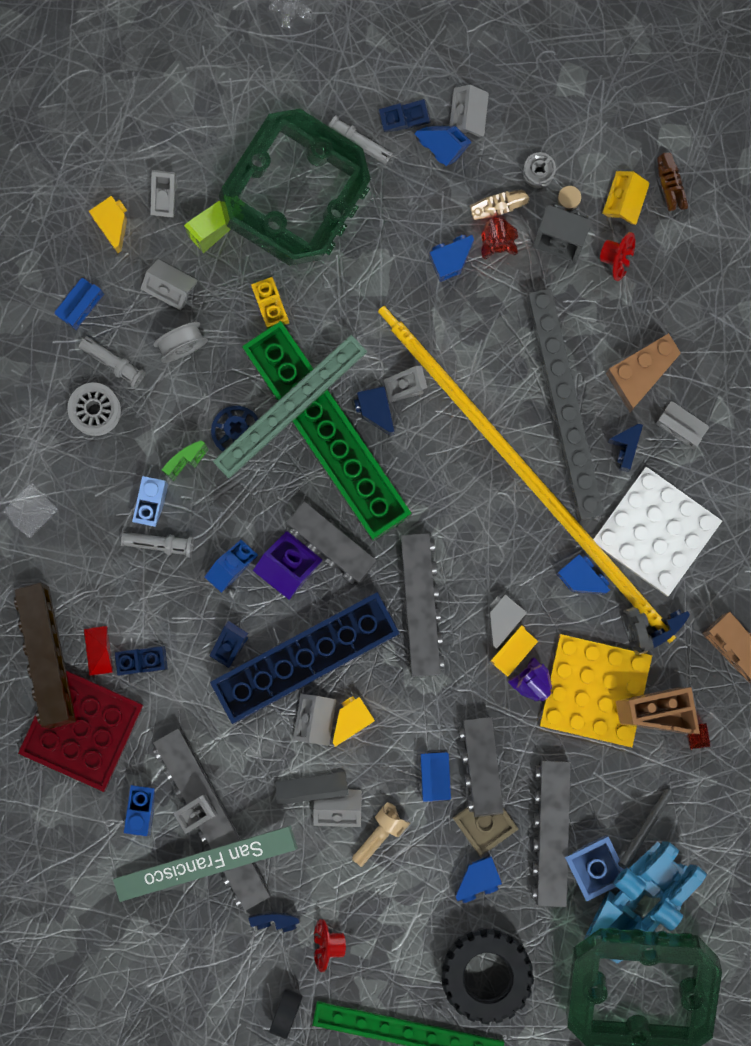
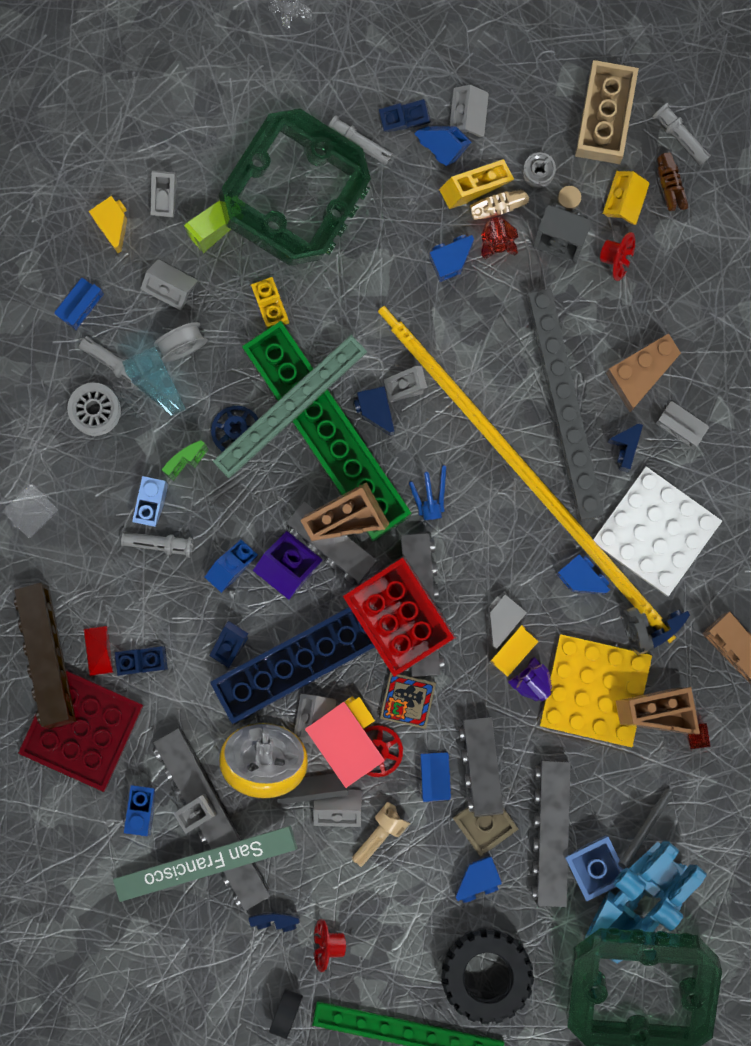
(151, 377): none -> clear light blue slope
(272, 745): none -> flat silver wheel
(344, 744): none -> coral tile
(345, 515): none -> medium nougat wedge
(383, 749): none -> red wheel
(399, 617): none -> red slope
(408, 700): none -> tile
(431, 509): none -> blue plant
(475, 183): none -> yellow slope
(606, 112): none -> tan brick
(675, 127): none -> light grey pin

